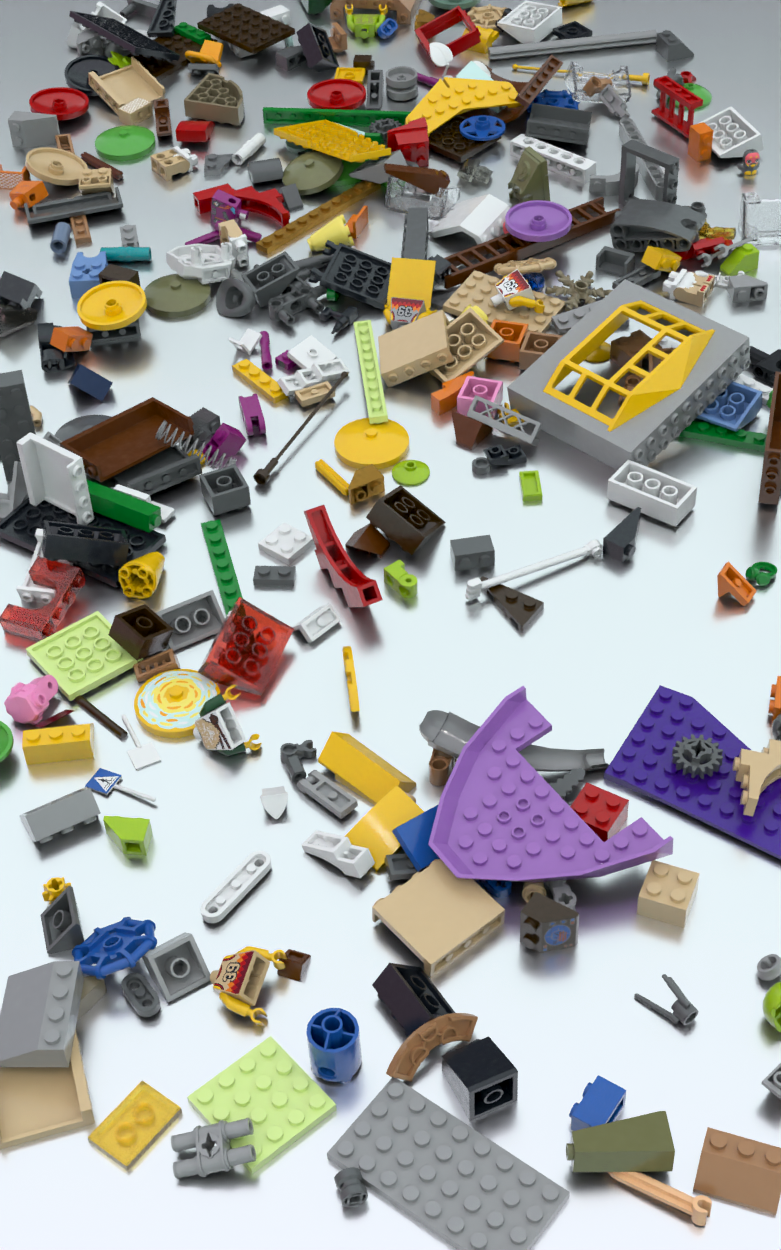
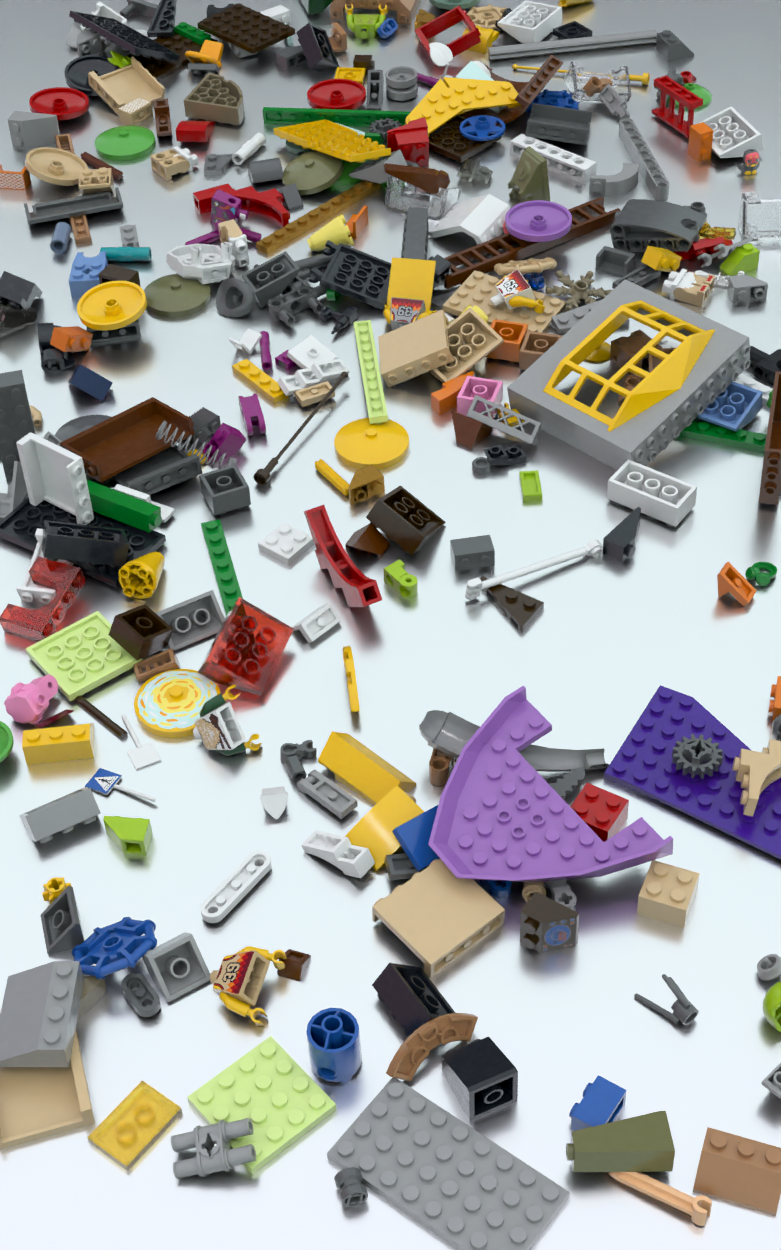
(27, 192): orange torso -> none
(274, 575): dark grey plate -> none
(410, 472): lime dish -> none
(628, 165): dark grey window -> none

